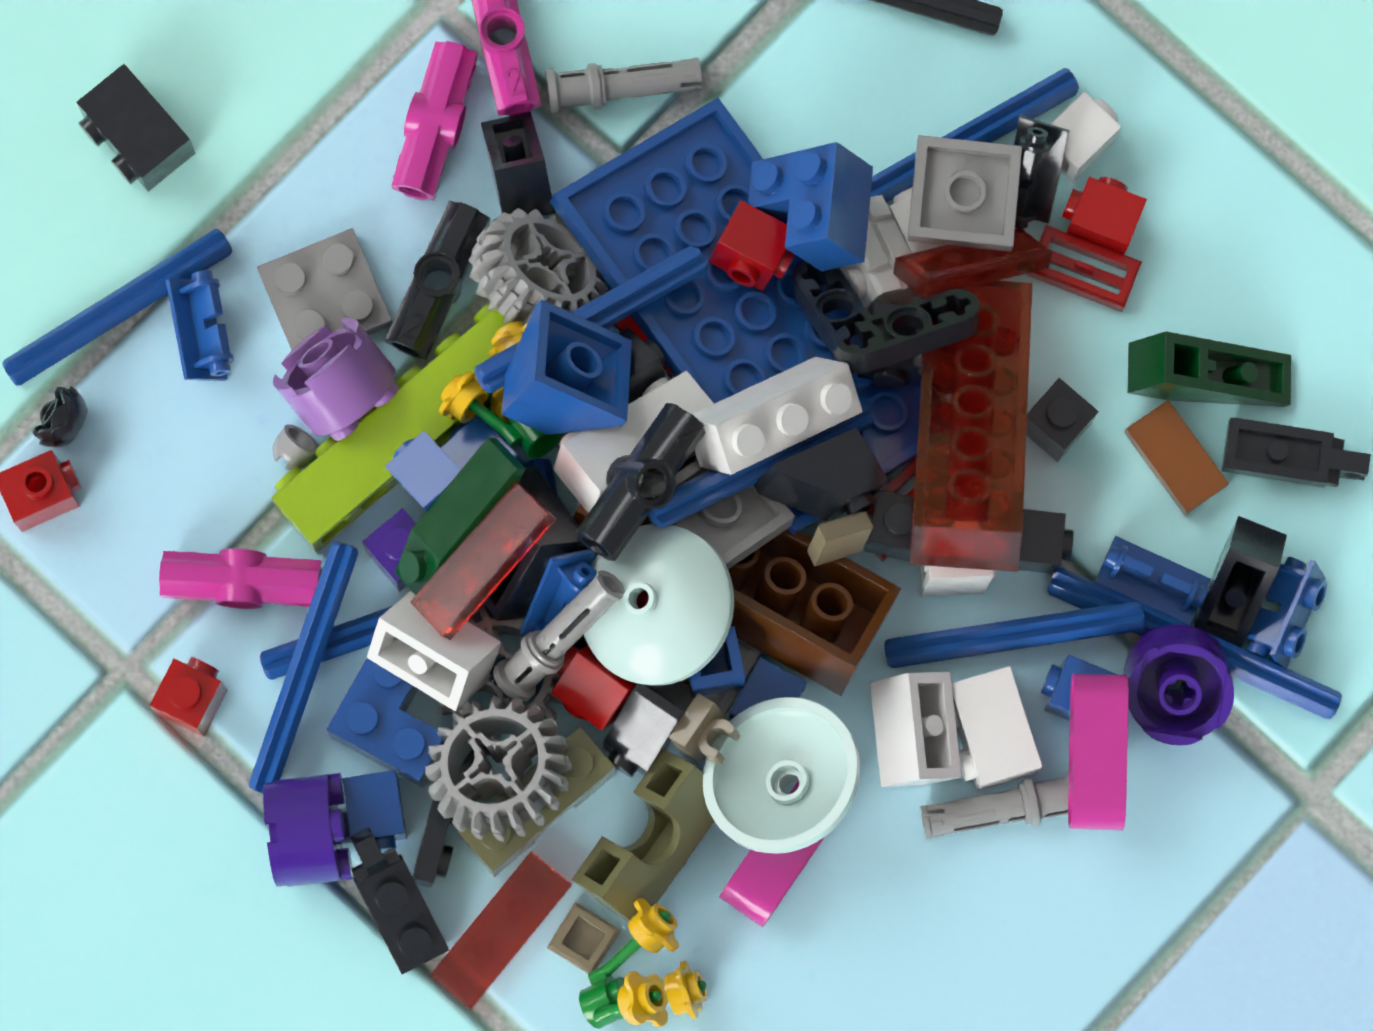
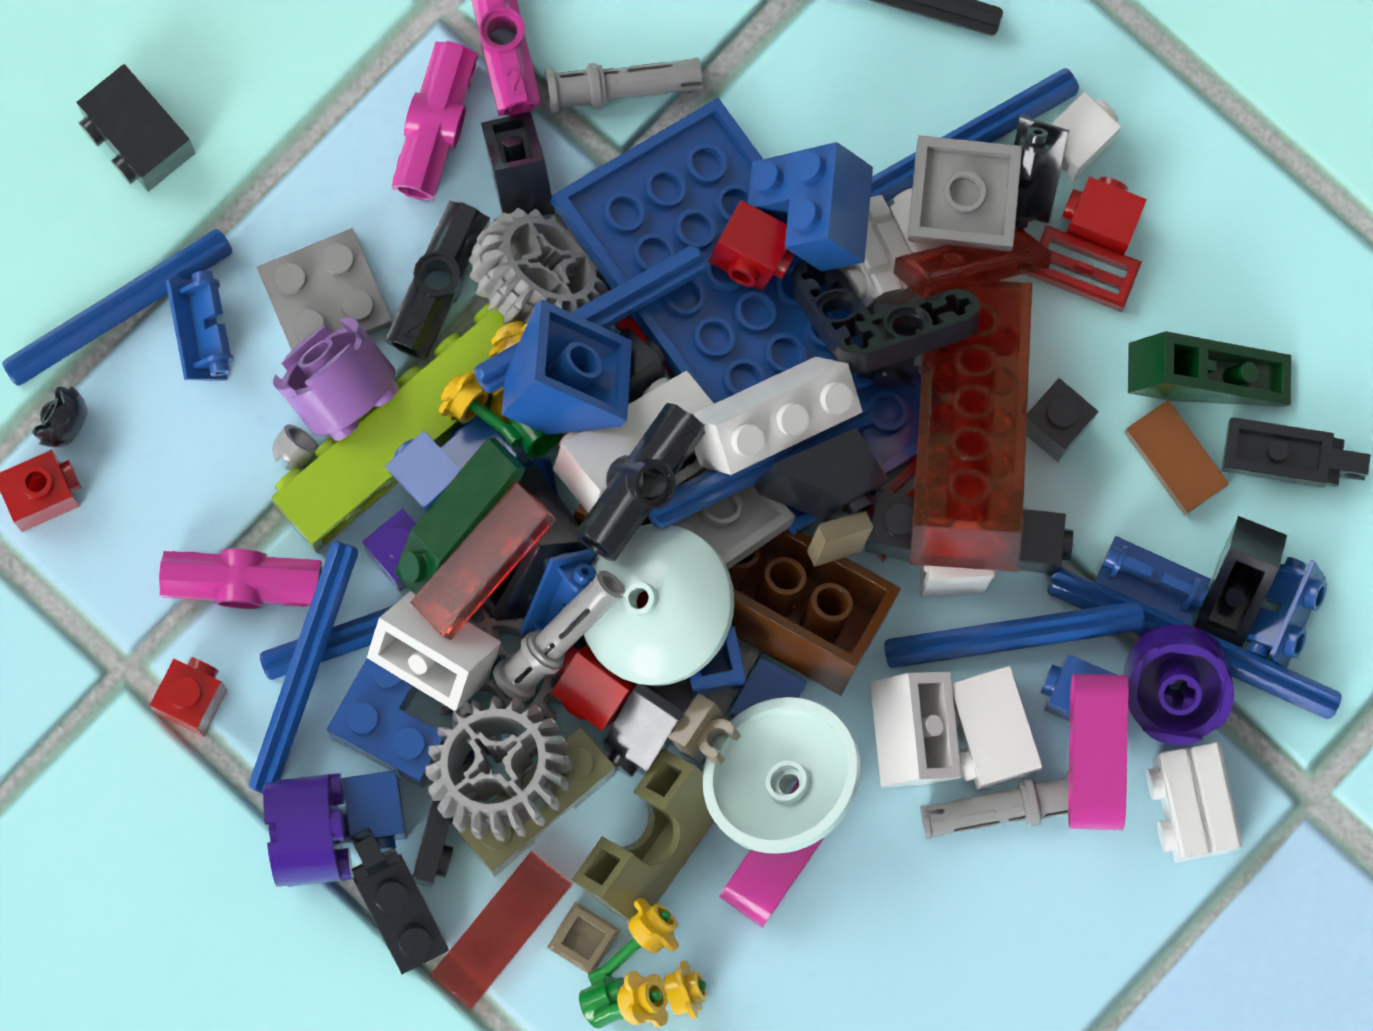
(1194, 803): none -> white brick

